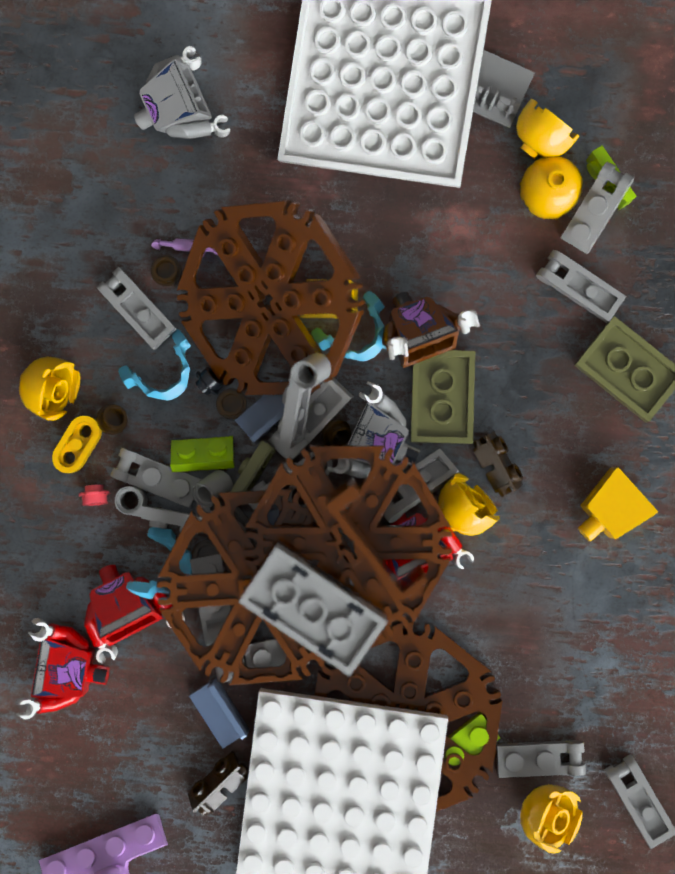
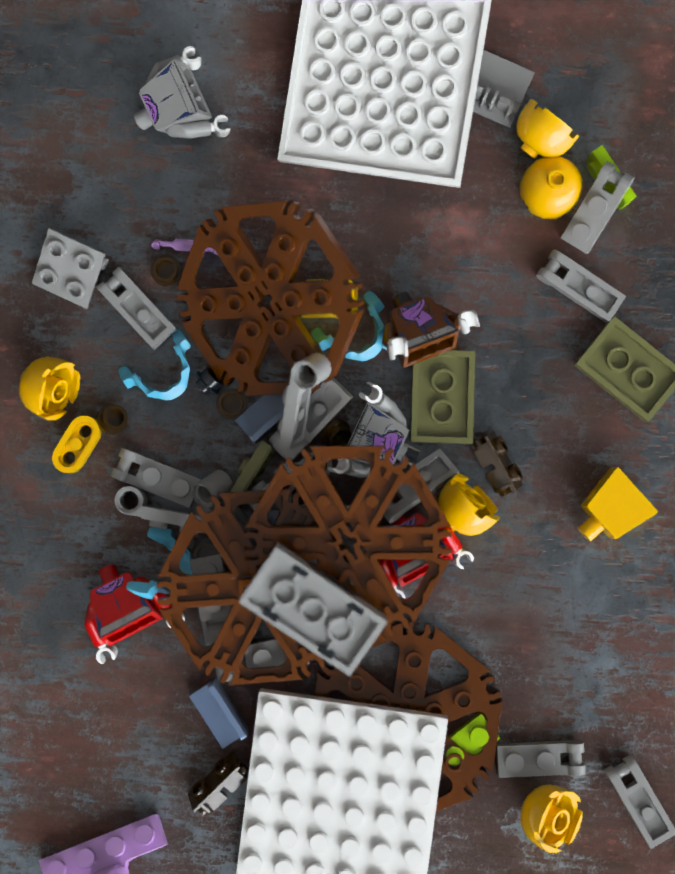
(61, 669): torso -> none
(69, 268): none -> light grey hinge
(94, 495): coral plate -> none
(202, 454): lime plate -> none
(408, 586): reddish brown panel -> none

